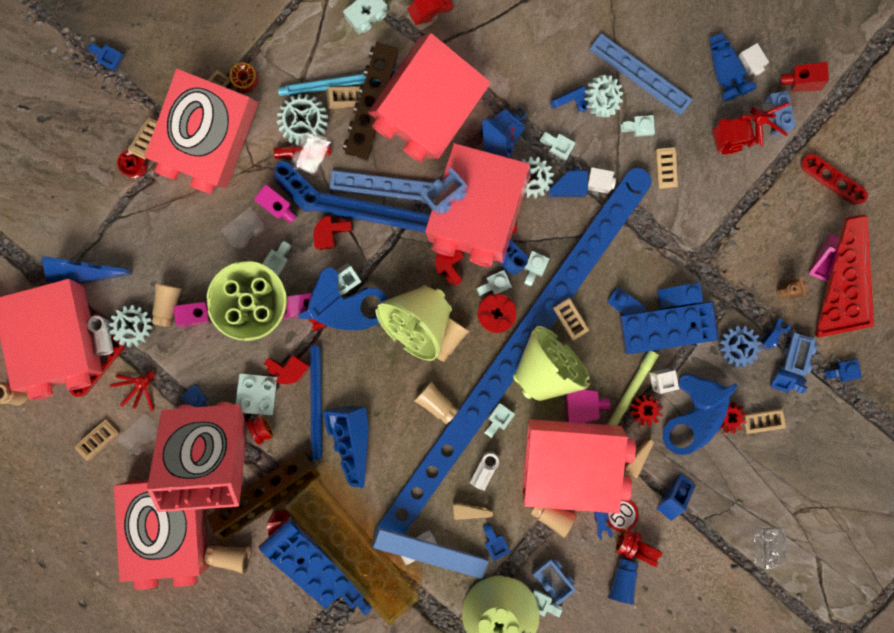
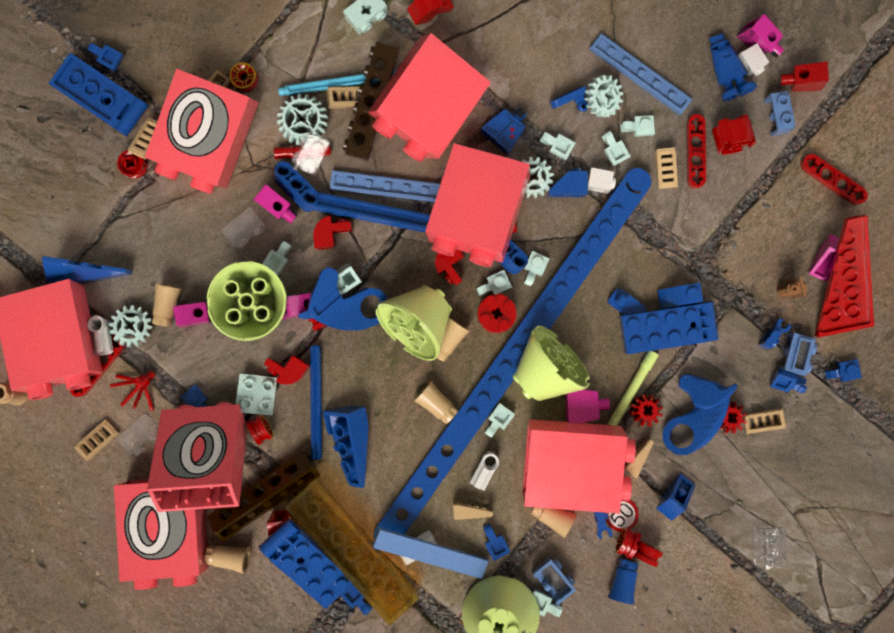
(94, 90): none -> blue hinge
(445, 193): medium blue window -> none
(496, 140): blue slope -> none
(578, 332): tan slope -> none
(616, 151): none -> light aqua plate
(664, 380): white brick -> none
(696, 151): none -> red beam
(742, 353): medium blue gear -> none
(761, 118): red plant -> none
(764, 33): none -> dark pink torso

